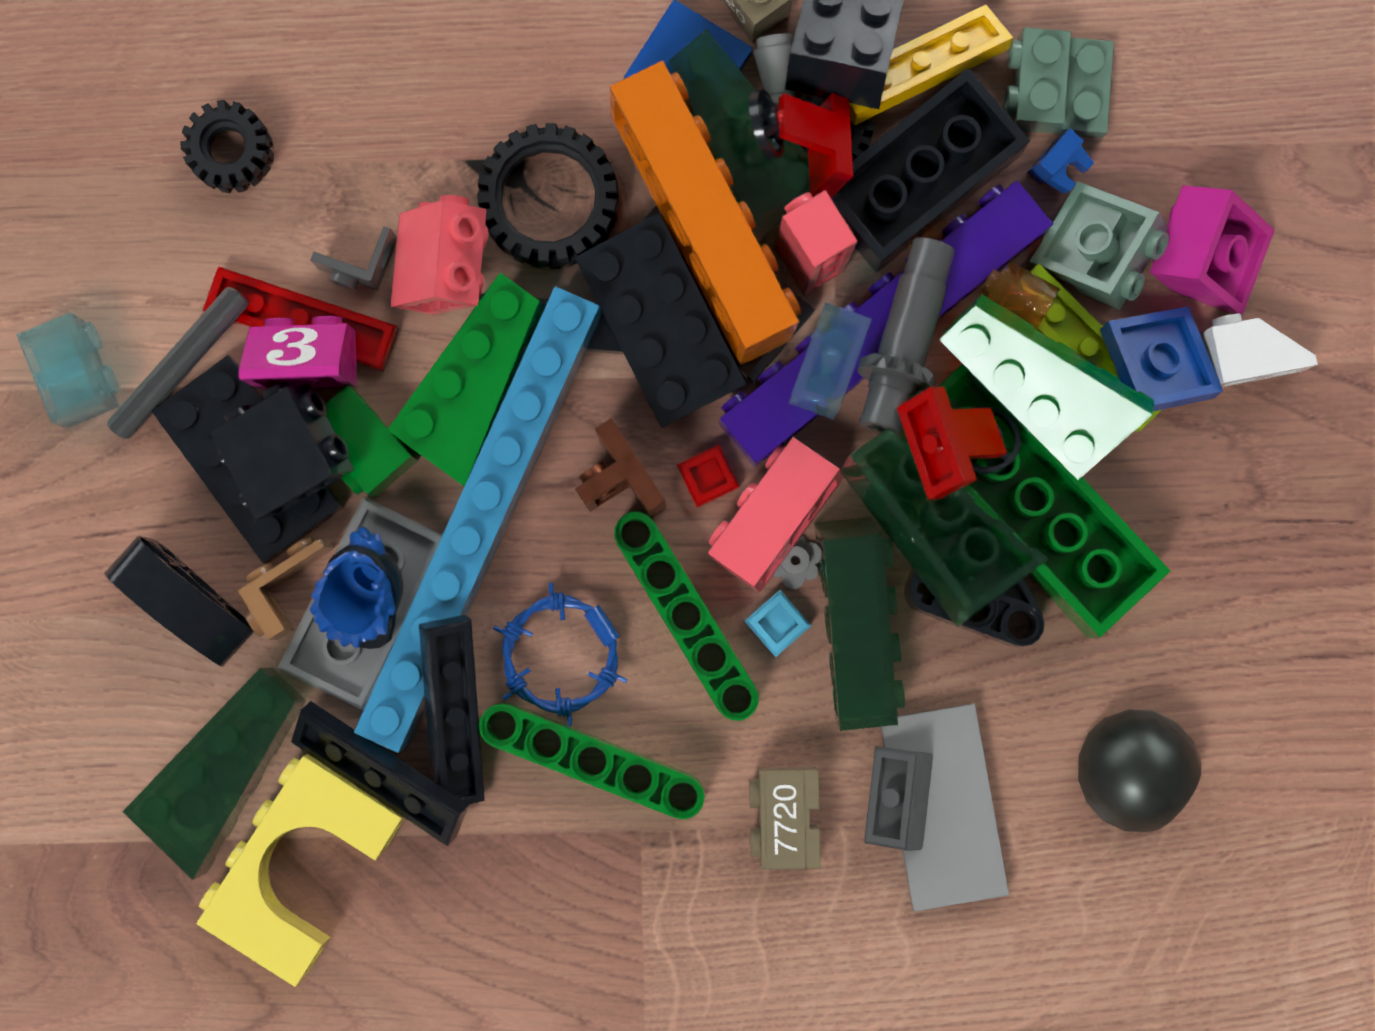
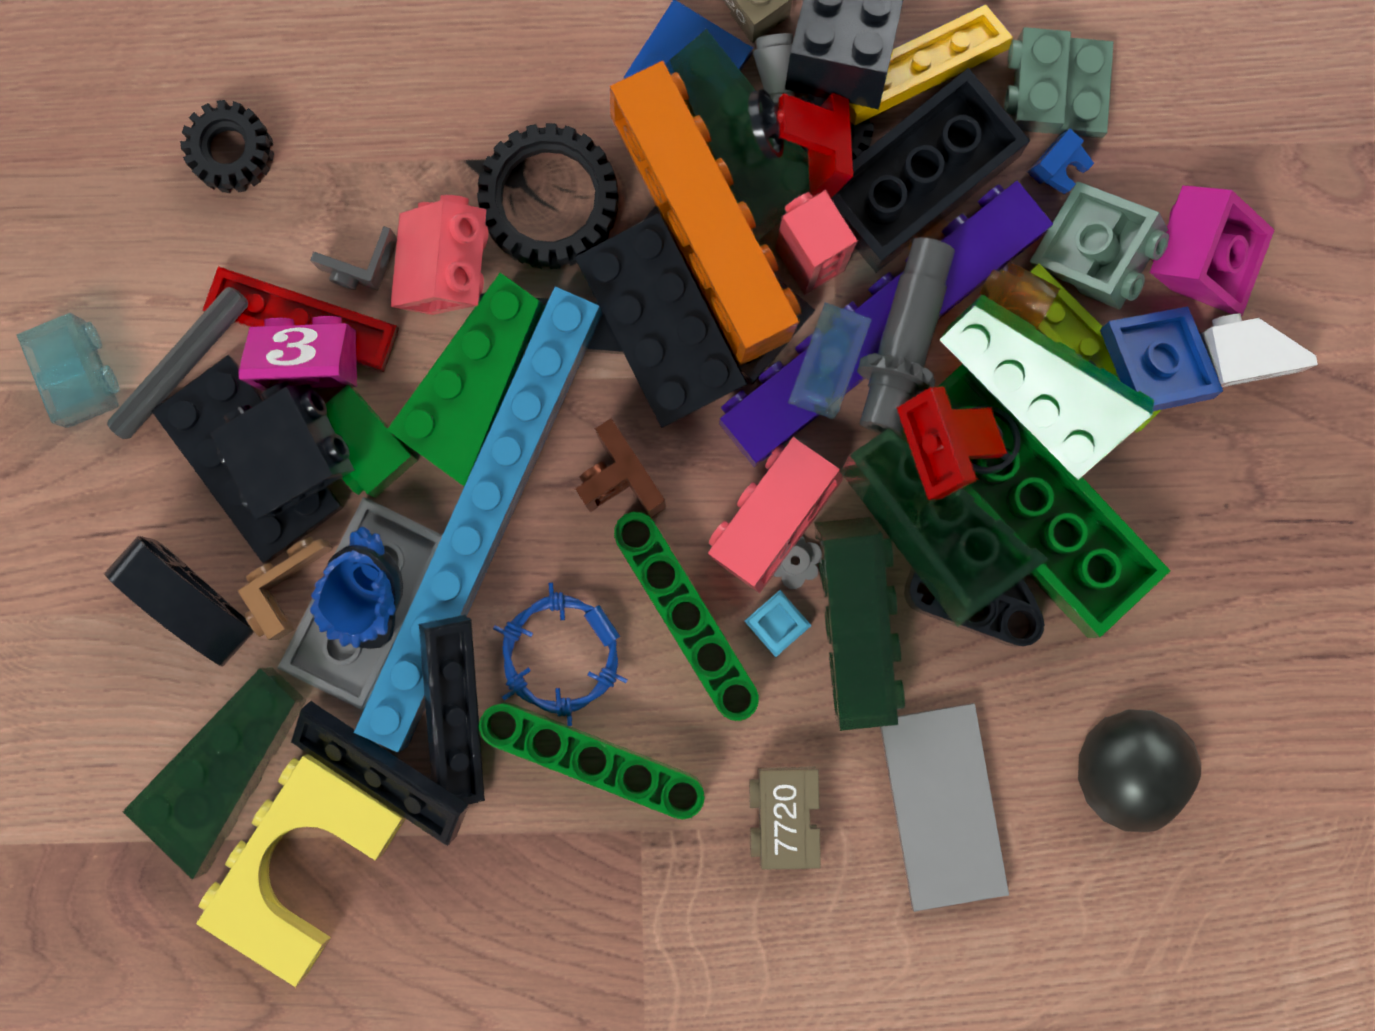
(708, 476): red tile -> none
(898, 798): dark grey slope -> none

